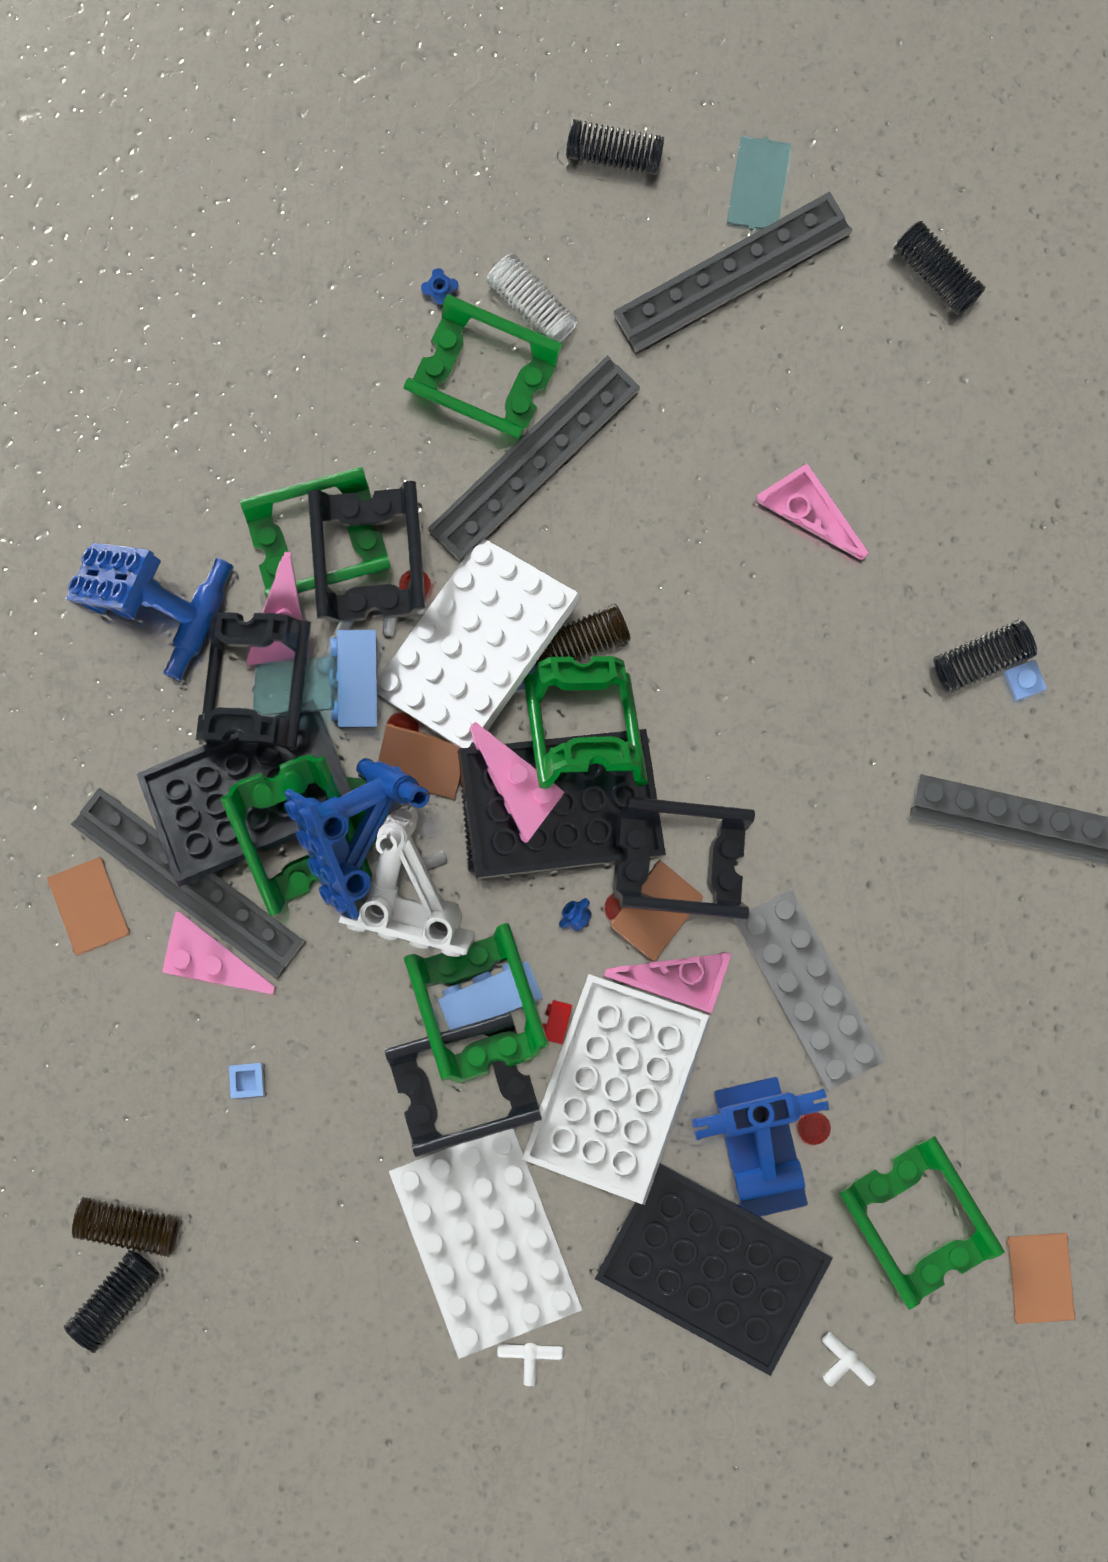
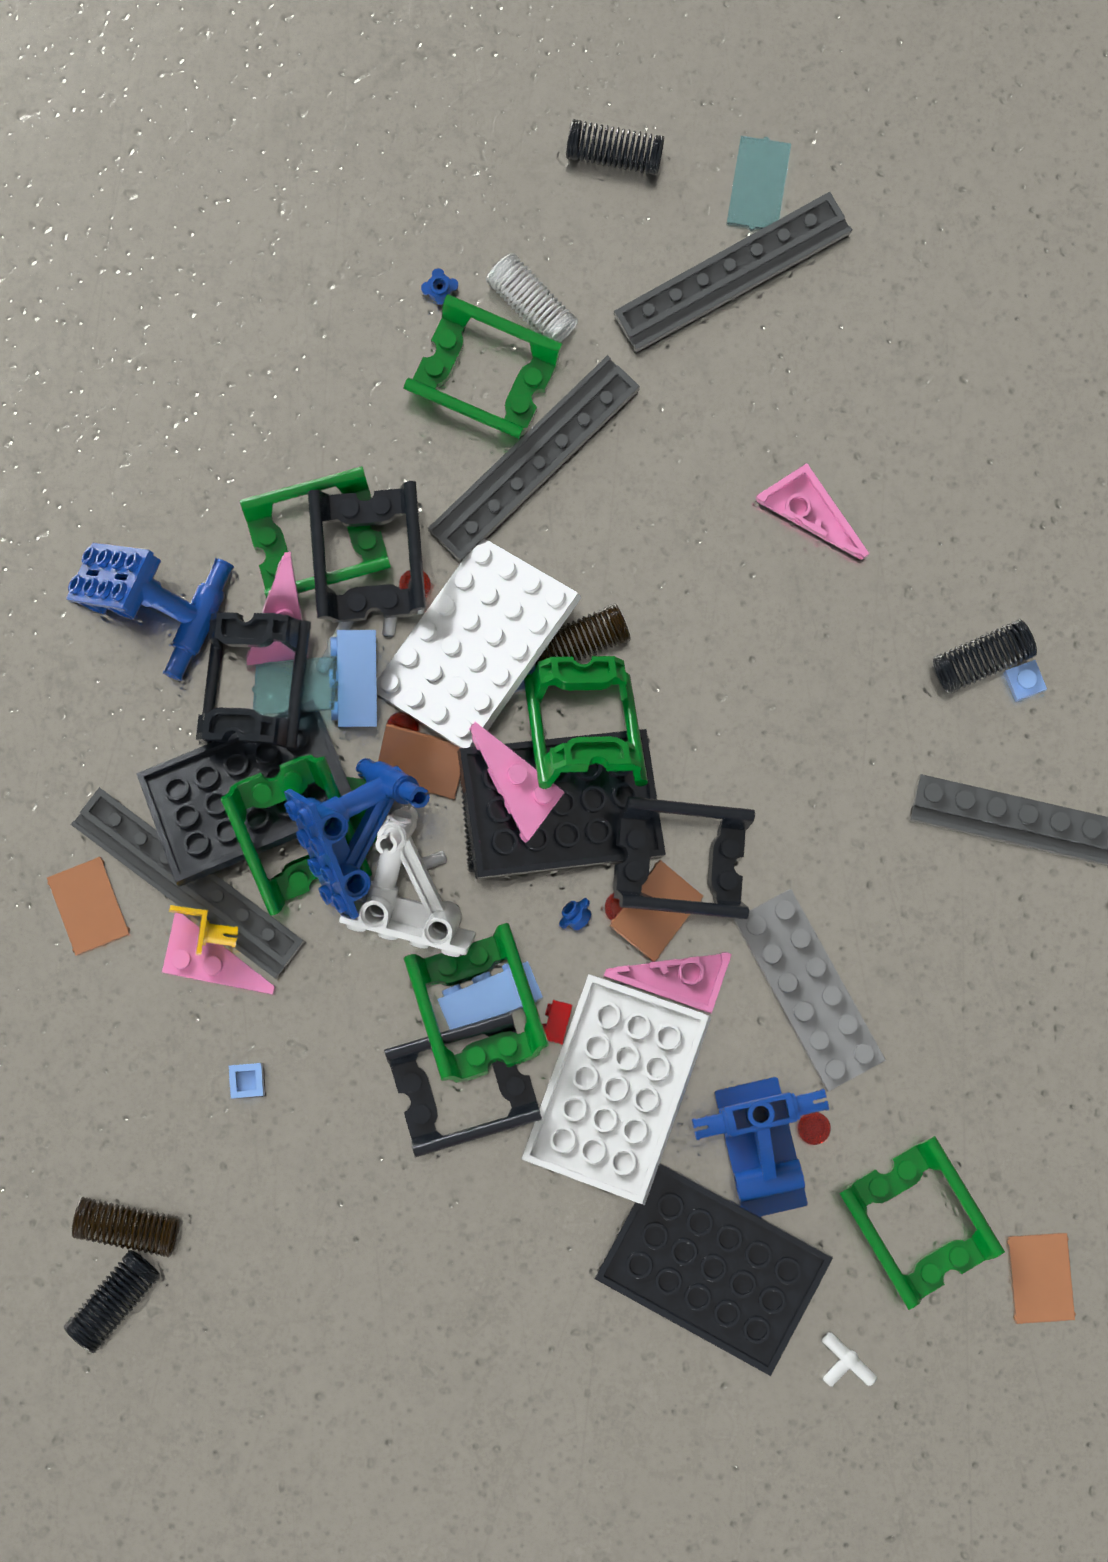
(208, 932): none -> yellow bracket
(485, 1241): white plate -> none
(530, 1353): white piece -> none
(942, 263): black piece -> none

